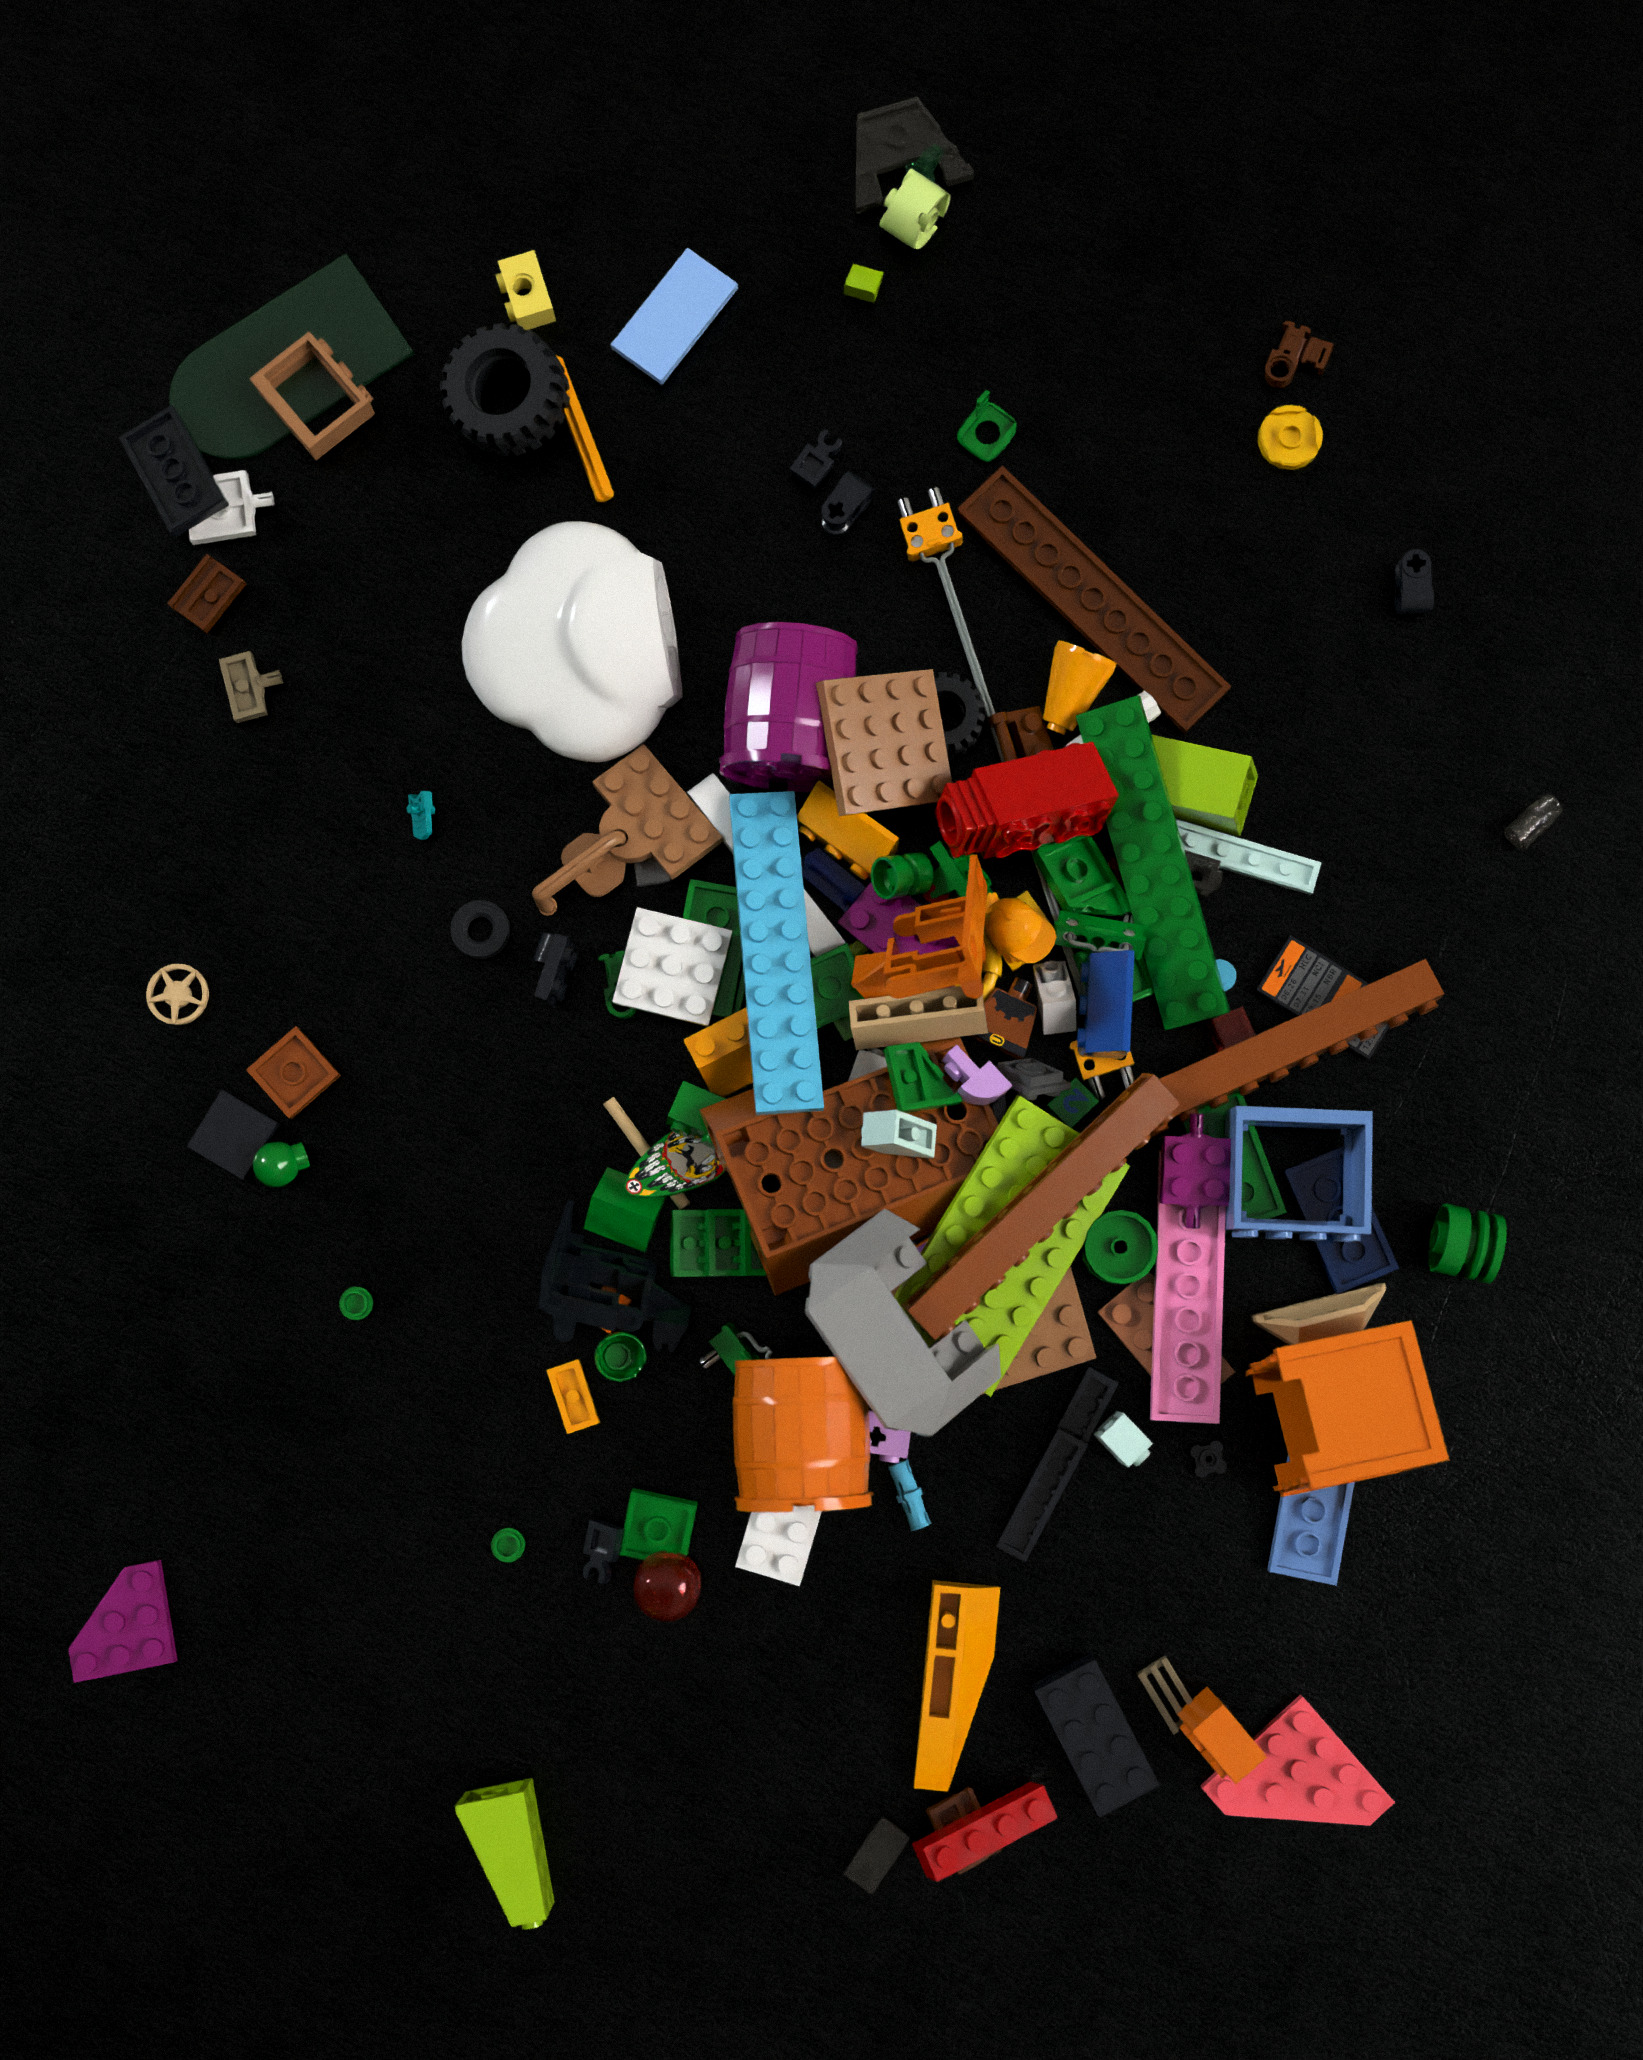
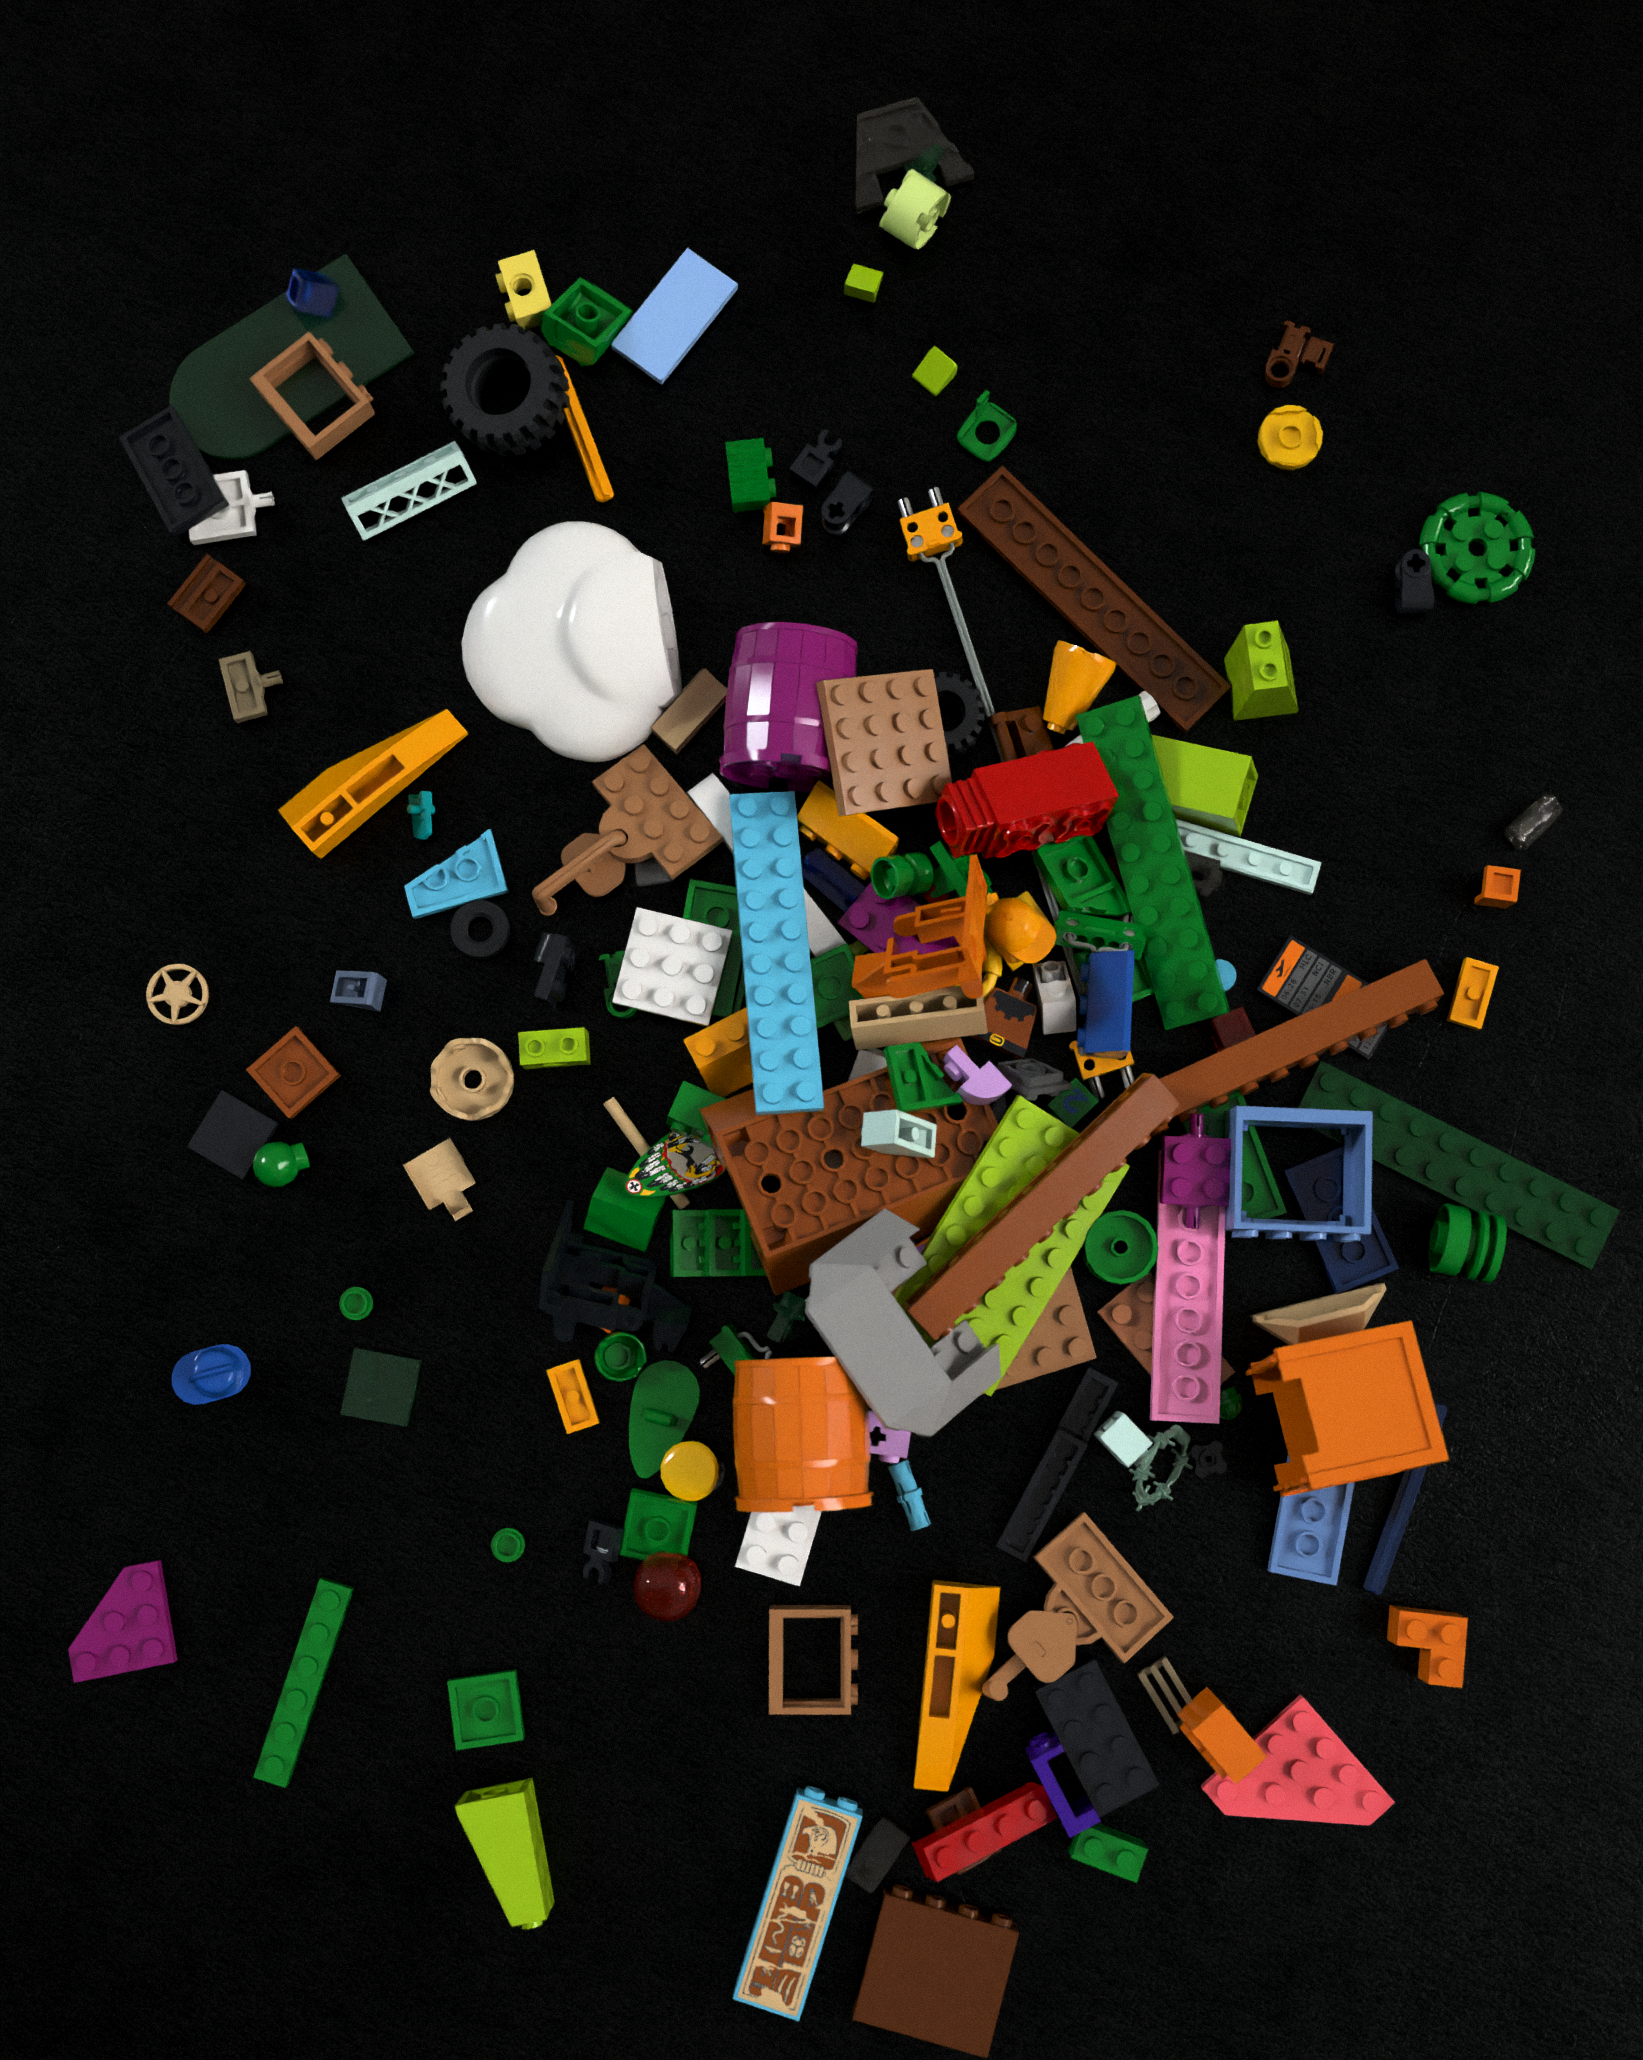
(211, 1374): none -> blue piece
(303, 1682): none -> green plate
(312, 292): none -> clear blue panel
(358, 989): none -> sand blue slope
(367, 781): none -> light orange wedge
(381, 1387): none -> clear green plate
(403, 480): none -> light aqua fence
(441, 1178): none -> tan piece
(455, 1062): none -> tan plate
(464, 877): none -> medium azure wing
(486, 1709): none -> green plate
(554, 1048): none -> lime brick
(584, 322): none -> green slope
(660, 1413): none -> green shield
(690, 711): none -> tan piece
(691, 1471): none -> yellow piece
(748, 474): none -> green brick
(789, 518): none -> orange brick
(789, 1309): none -> clear green piece
(798, 1903): none -> brick
(849, 1661): none -> medium nougat window
(935, 371): none -> lime slope
(936, 1970): none -> reddish brown panel
(1076, 1815): none -> dark purple panel
(1103, 1600): none -> medium nougat plate
(1109, 1851): none -> green brick
(1143, 1471): none -> sand green piece
(1230, 1403): none -> green plate
(1260, 673): none -> lime slope
(1396, 1522): none -> dark blue axle
(1440, 1641): none -> orange brick
(1467, 1169): none -> dark green plate
(1472, 993): none -> light orange plate
(1490, 535): none -> green plate
(1499, 887): none -> orange panel

